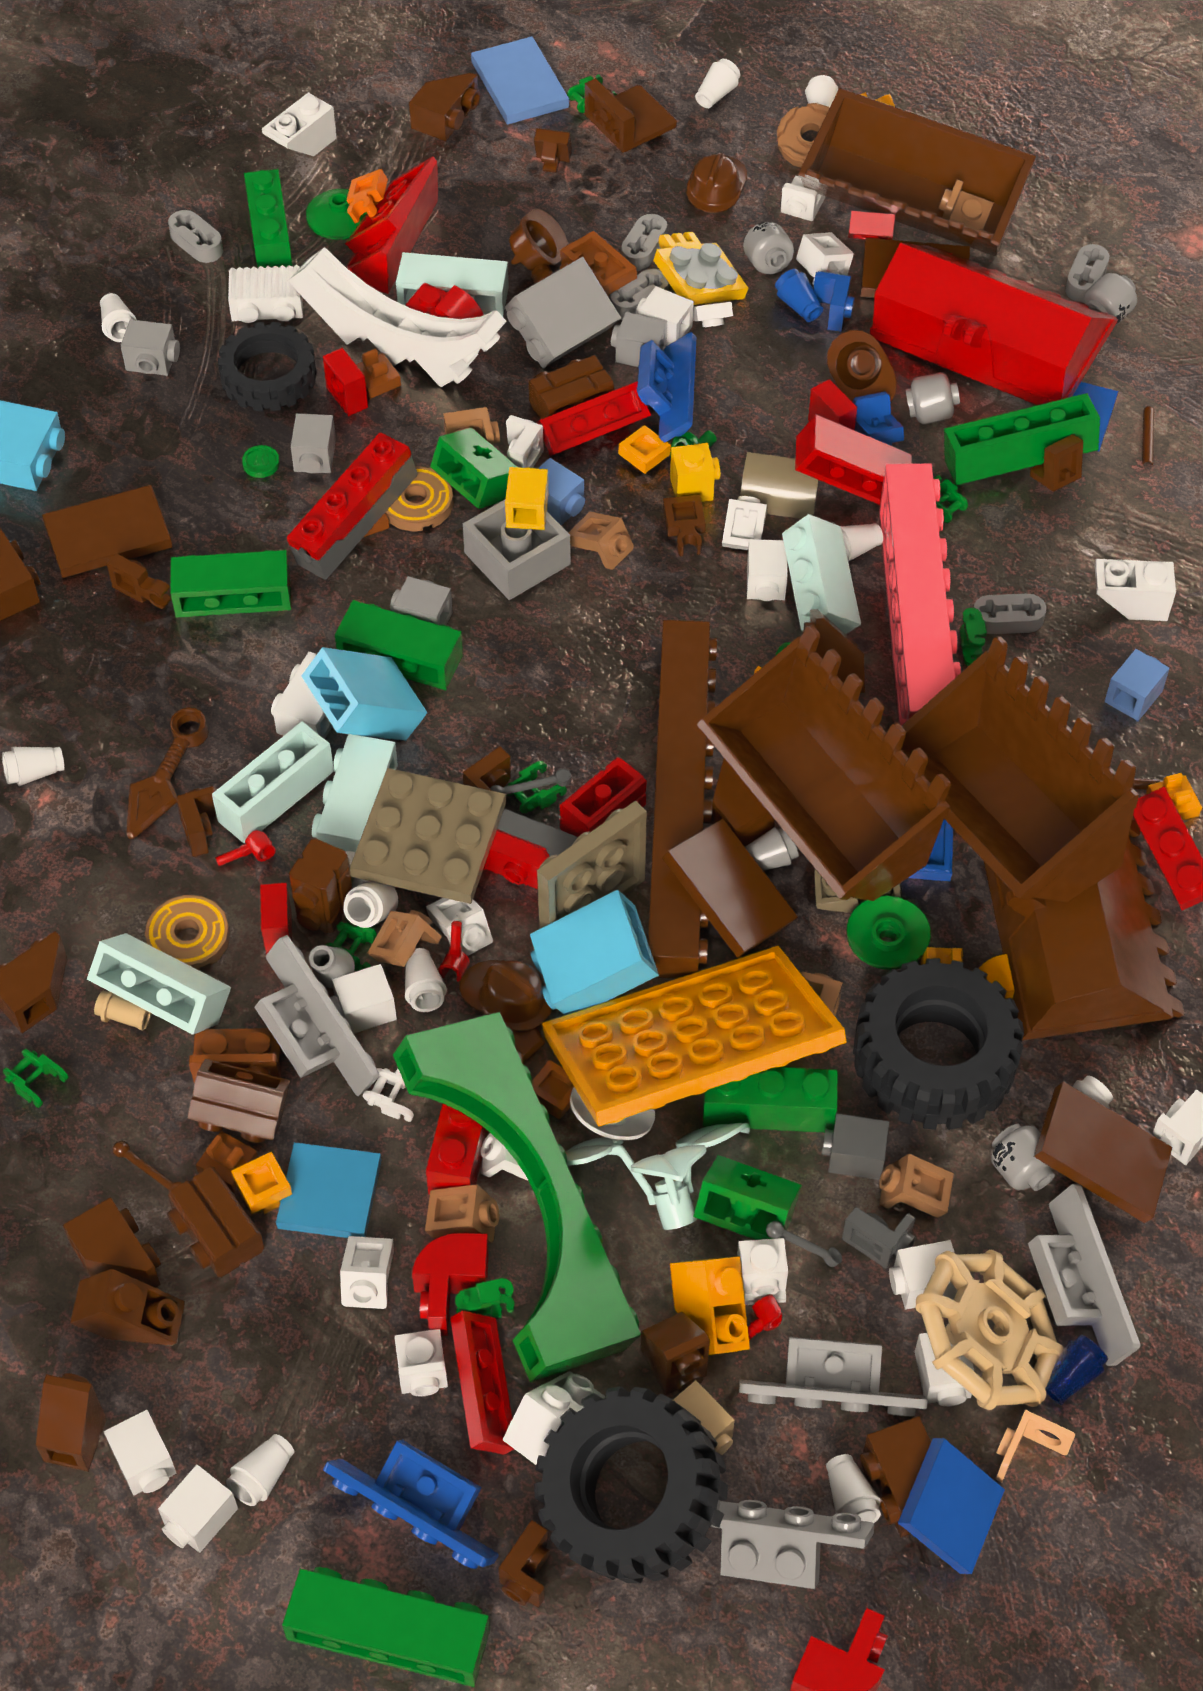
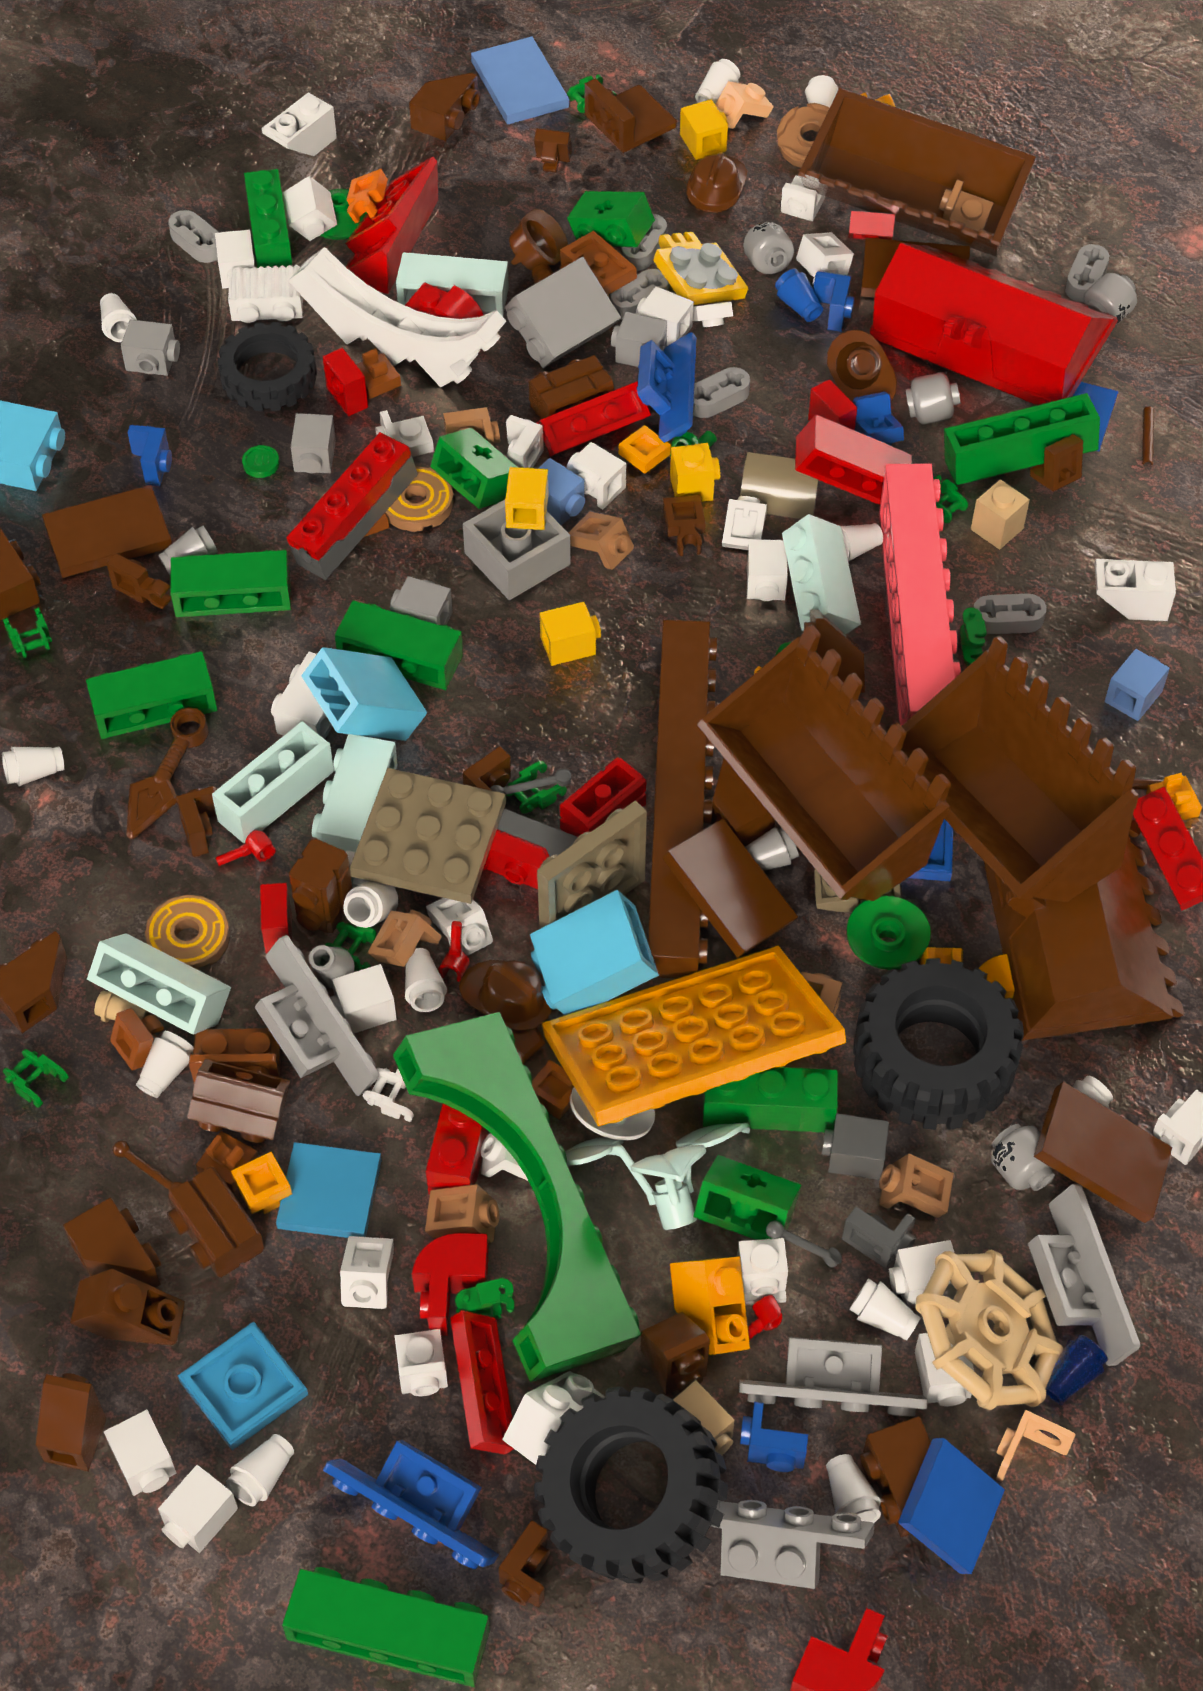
(15, 637): none -> green piece
(134, 1036): none -> dark orange tile
(150, 694): none -> green brick
(154, 451): none -> blue bracket
(164, 1063): none -> white cone
(192, 542): none -> light grey cone
(234, 251): none -> white brick
(243, 1385): none -> dark azure tile
(309, 208): none -> white brick
(410, 432): none -> white bracket
(569, 633): none -> yellow brick
(602, 473): none -> white brick
(621, 220): none -> green brick
(704, 129): none -> yellow brick
(720, 395): none -> light grey beam
(743, 99): none -> light nougat bracket
(777, 1449): none -> blue bracket
(884, 1310): none -> white cone
(1000, 514): none -> tan brick

